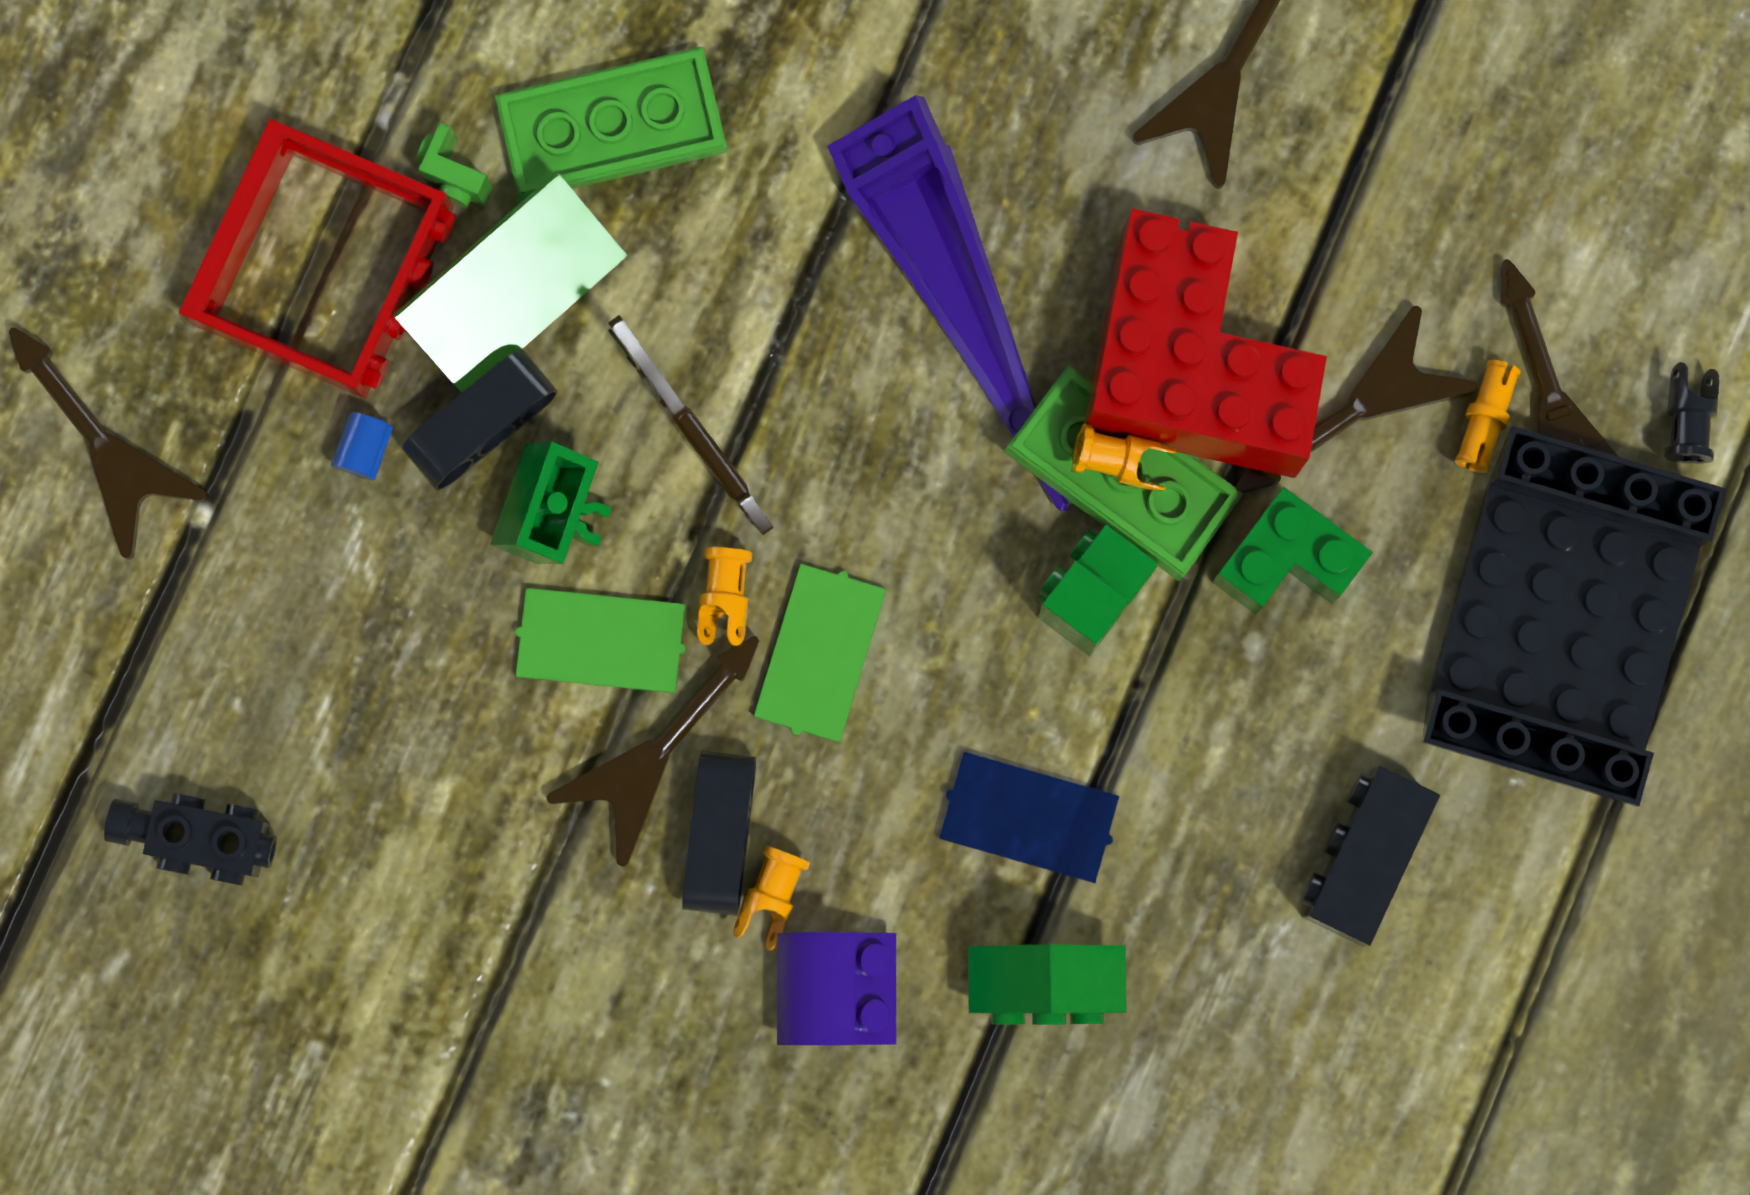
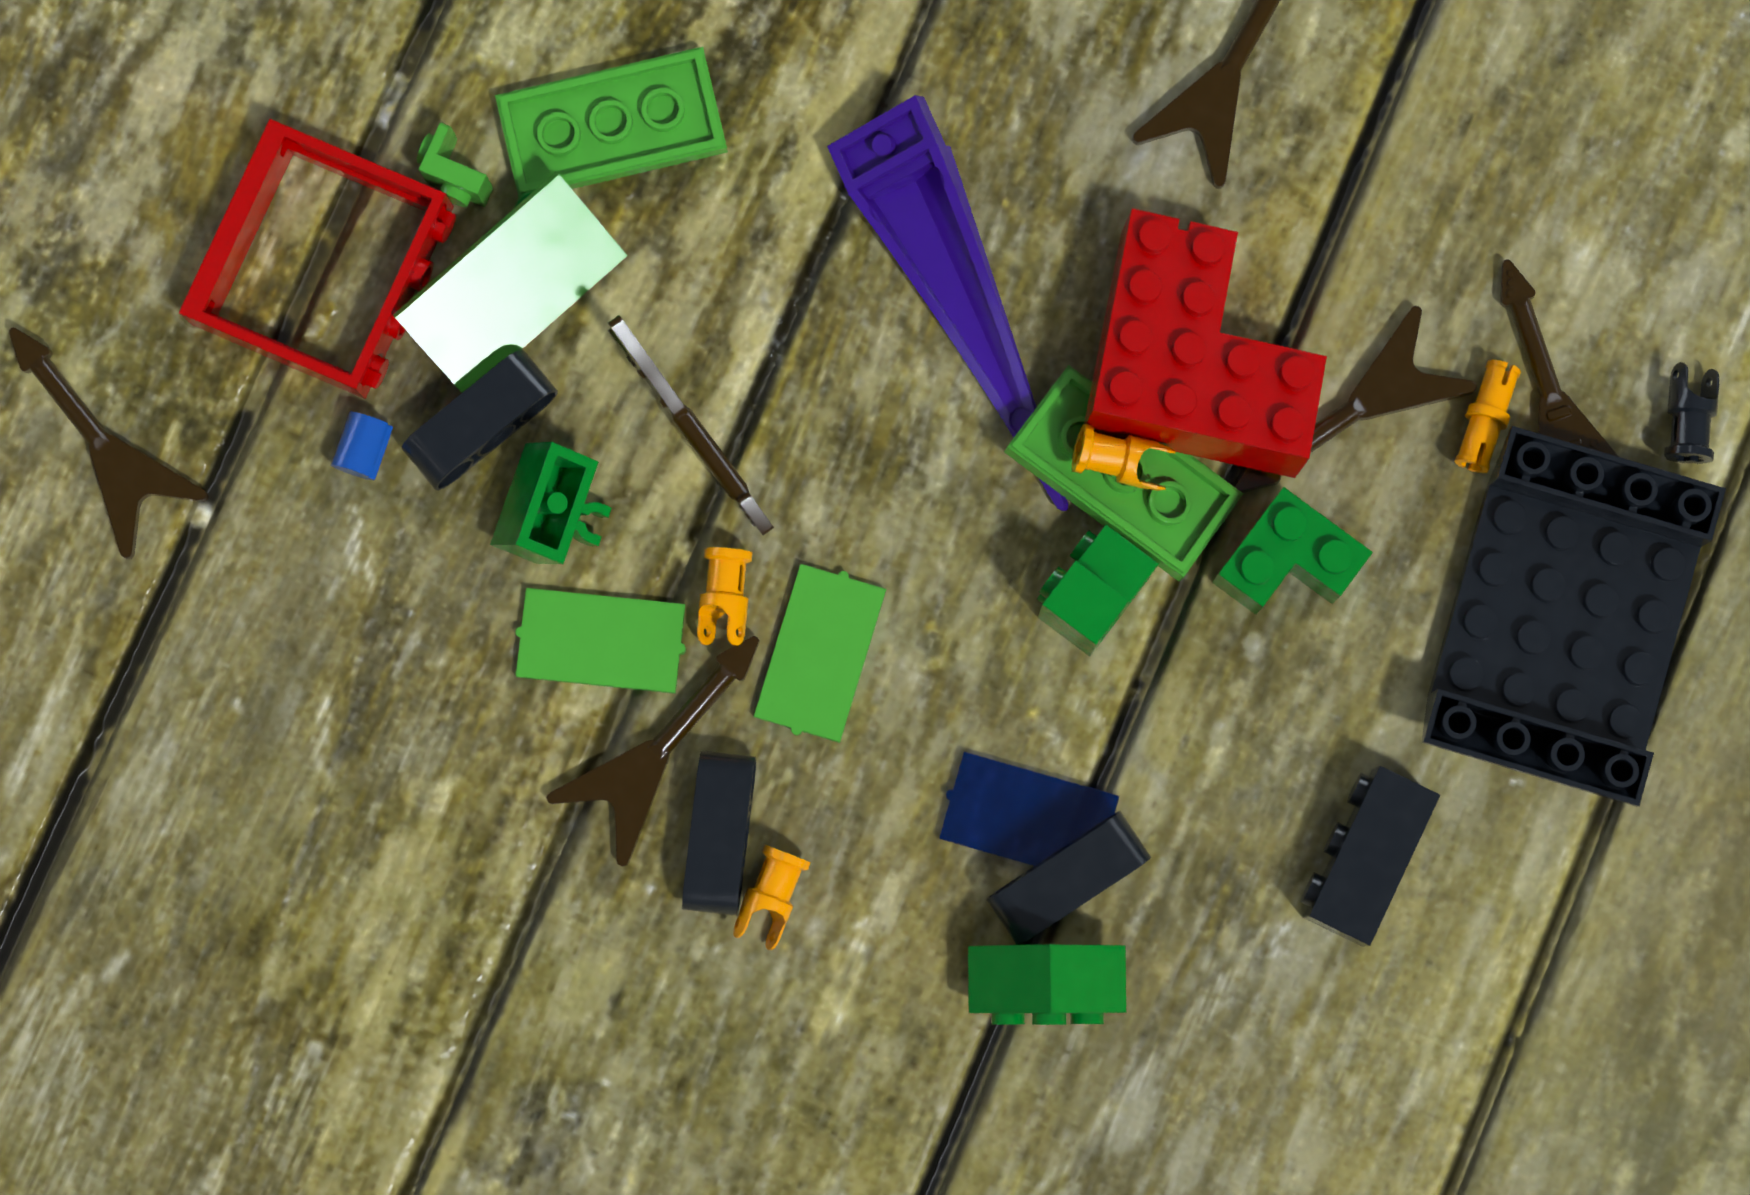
(201, 839): black brick -> none
(836, 988): dark purple brick -> none
(1068, 878): none -> black beam

